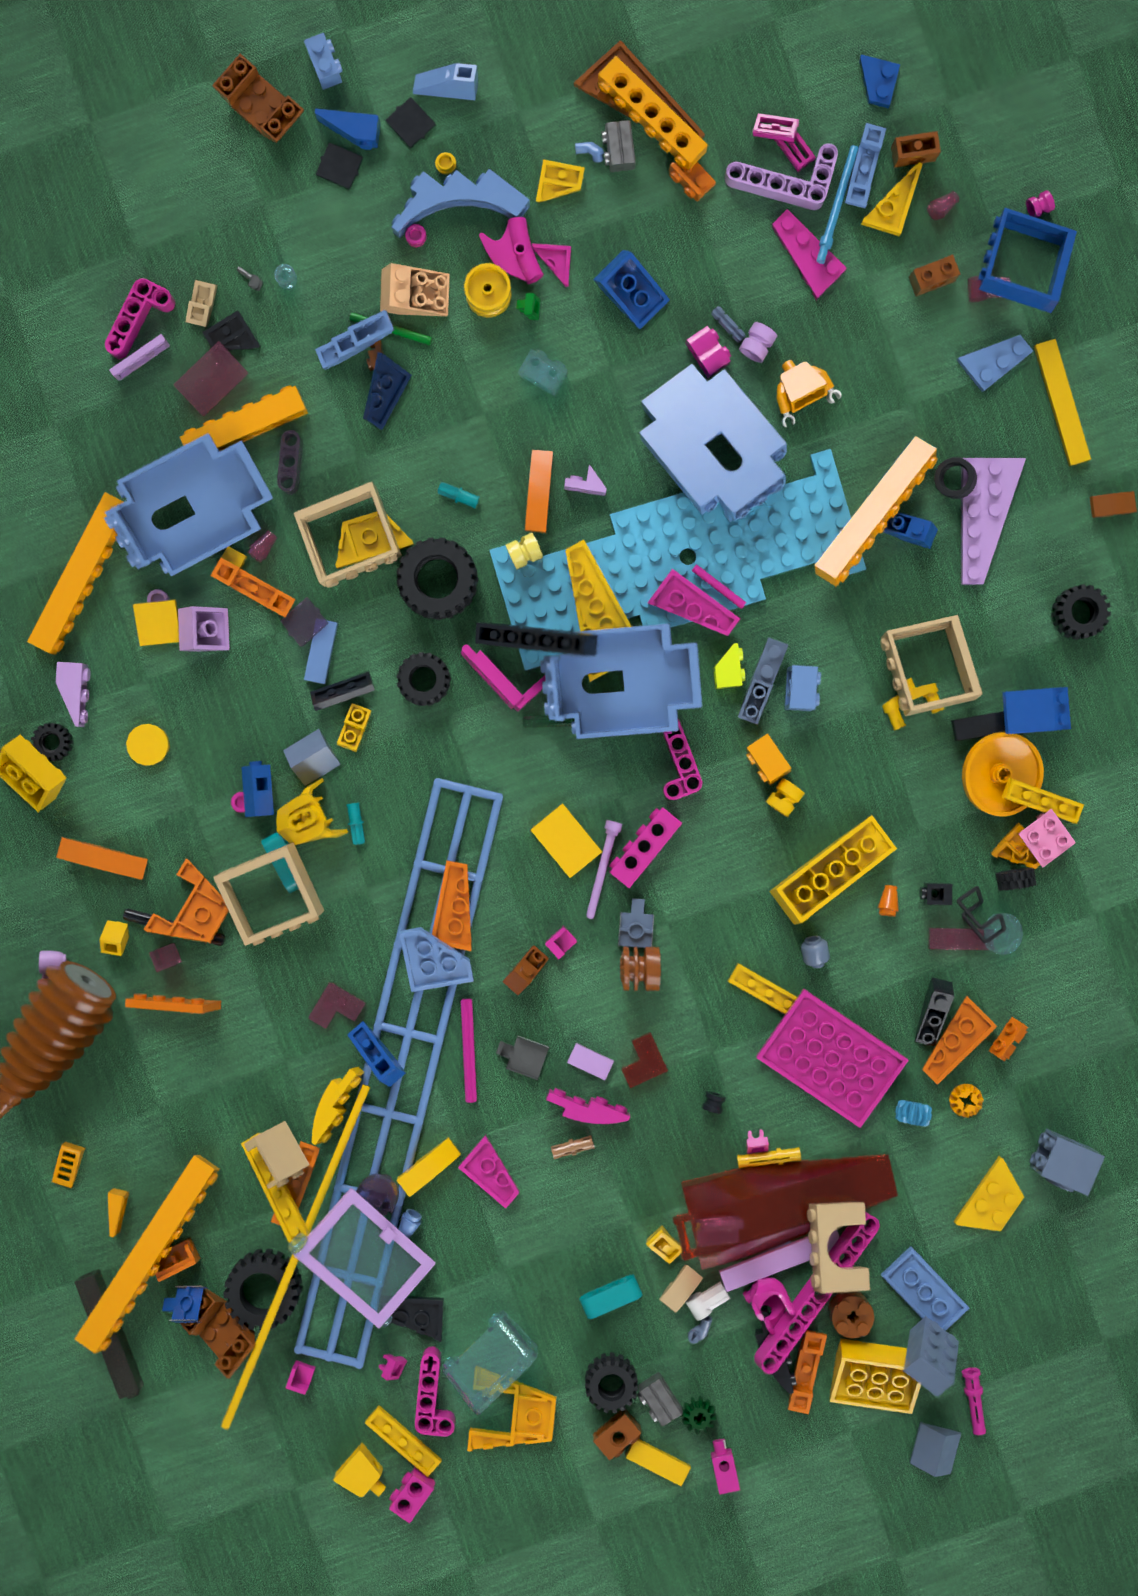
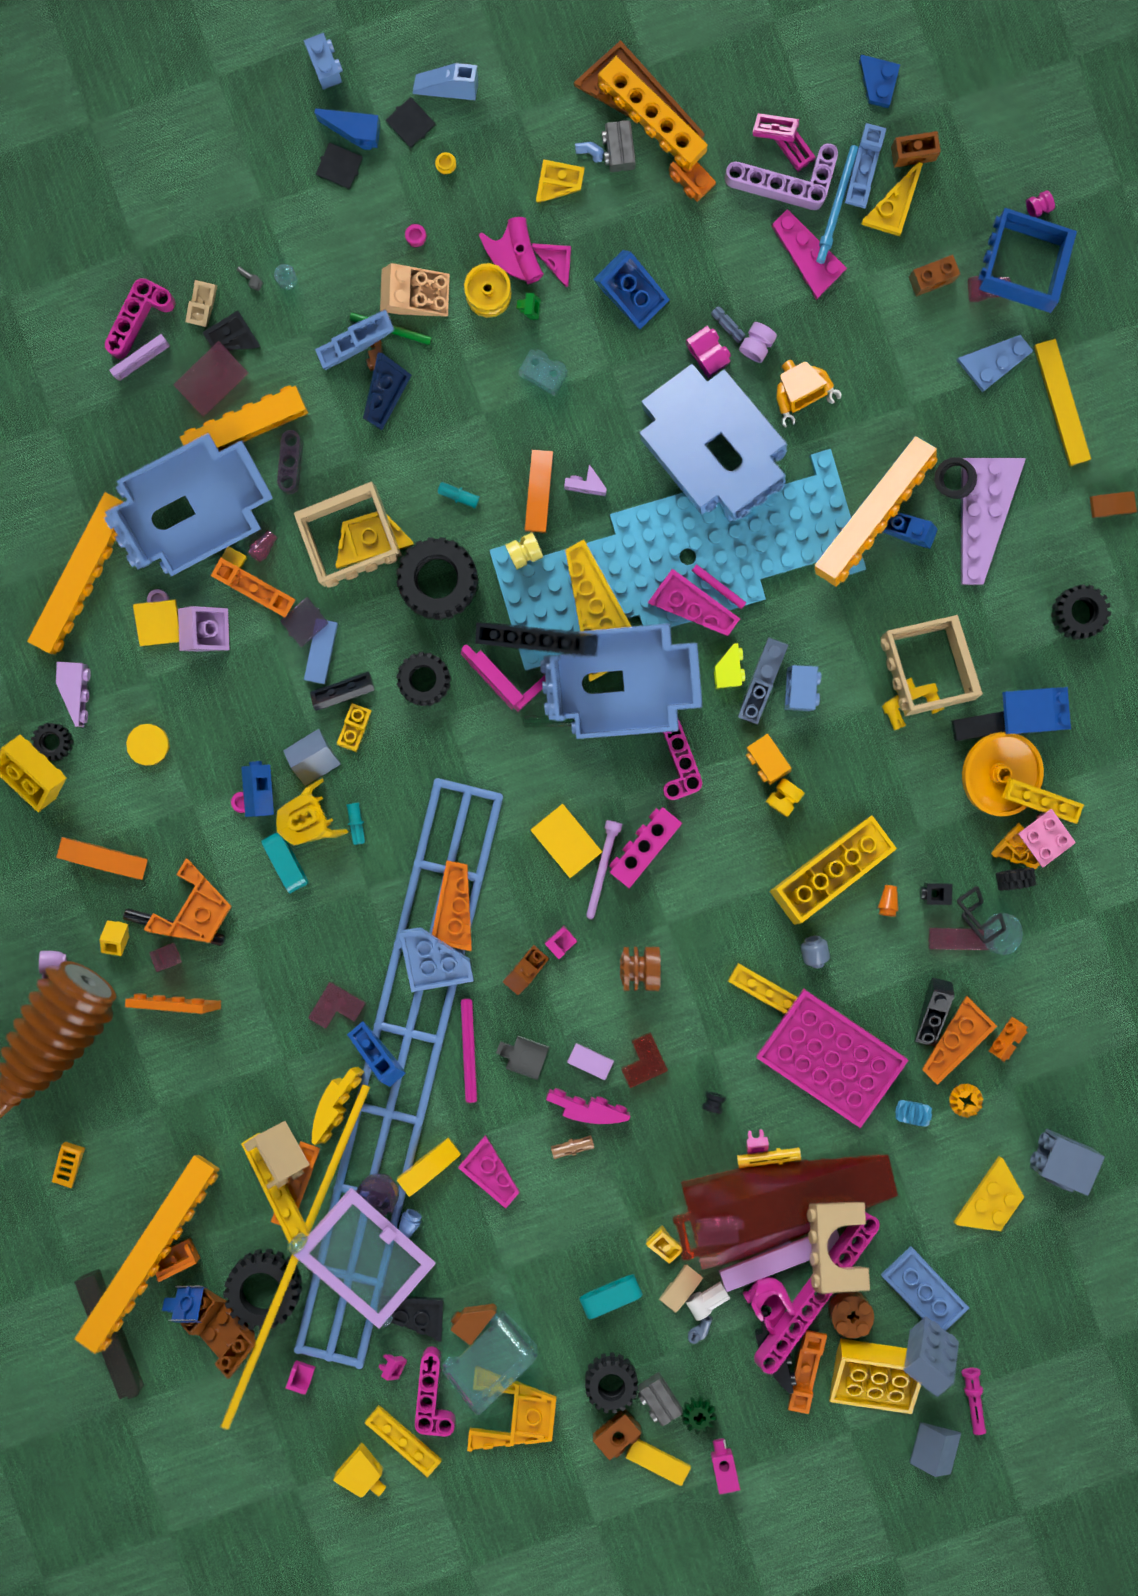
(116, 1208): light orange slope -> none
(257, 99): dark orange slope -> none
(302, 879): tan window -> none
(413, 1495): dark pink brick -> none
(430, 197): medium blue arch -> none
(472, 1321): none -> dark orange slope
(636, 927): sand blue piece -> none
(941, 206): clear pink cone -> none

